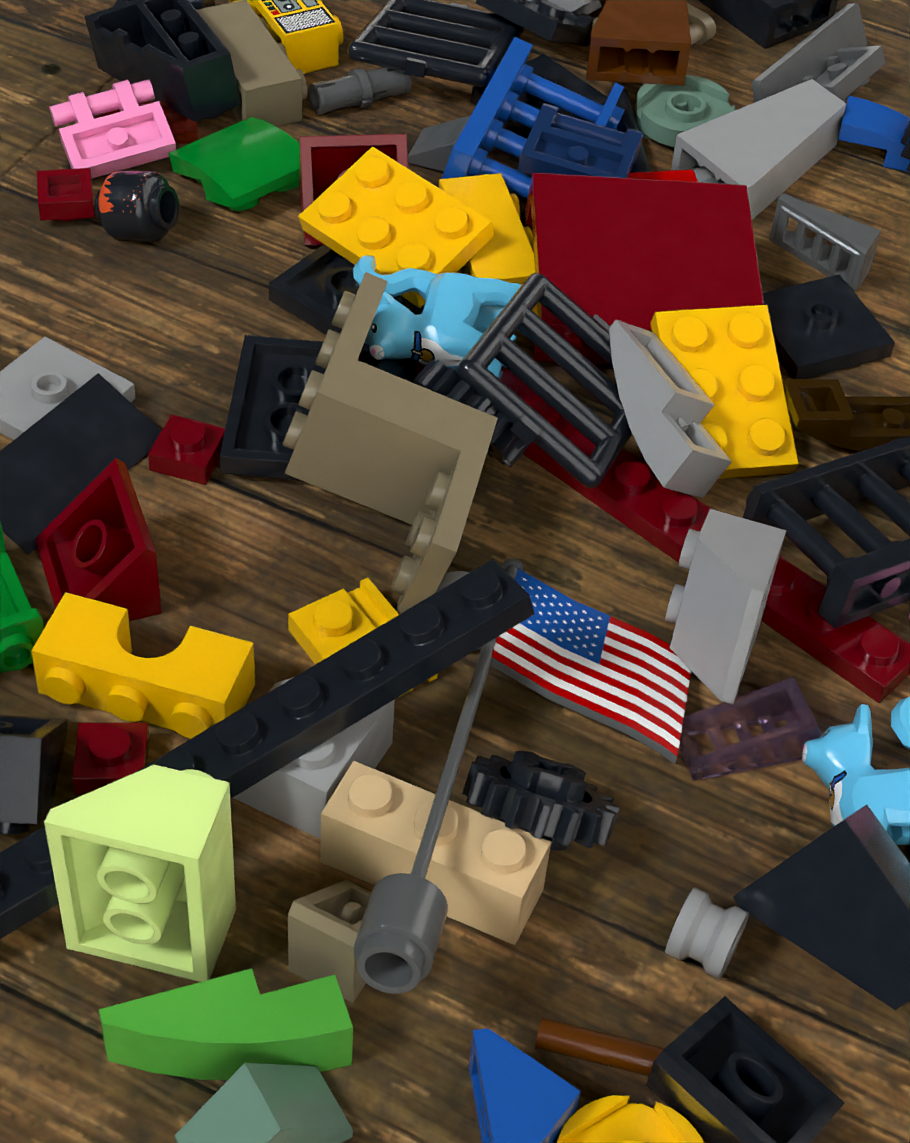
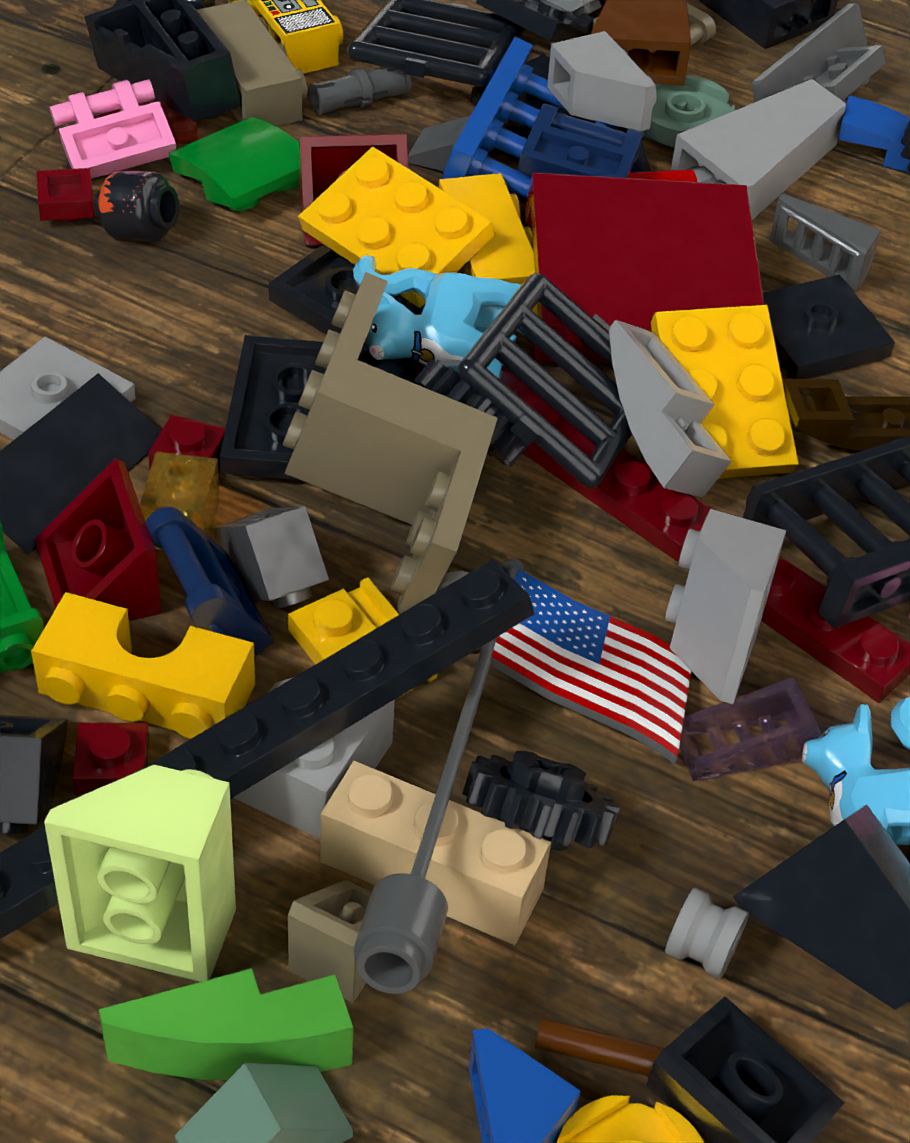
(186, 484): none -> clear yellow brick
(209, 579): none -> dark blue plate
(274, 554): none -> flat silver slope
(601, 82): none -> light grey slope

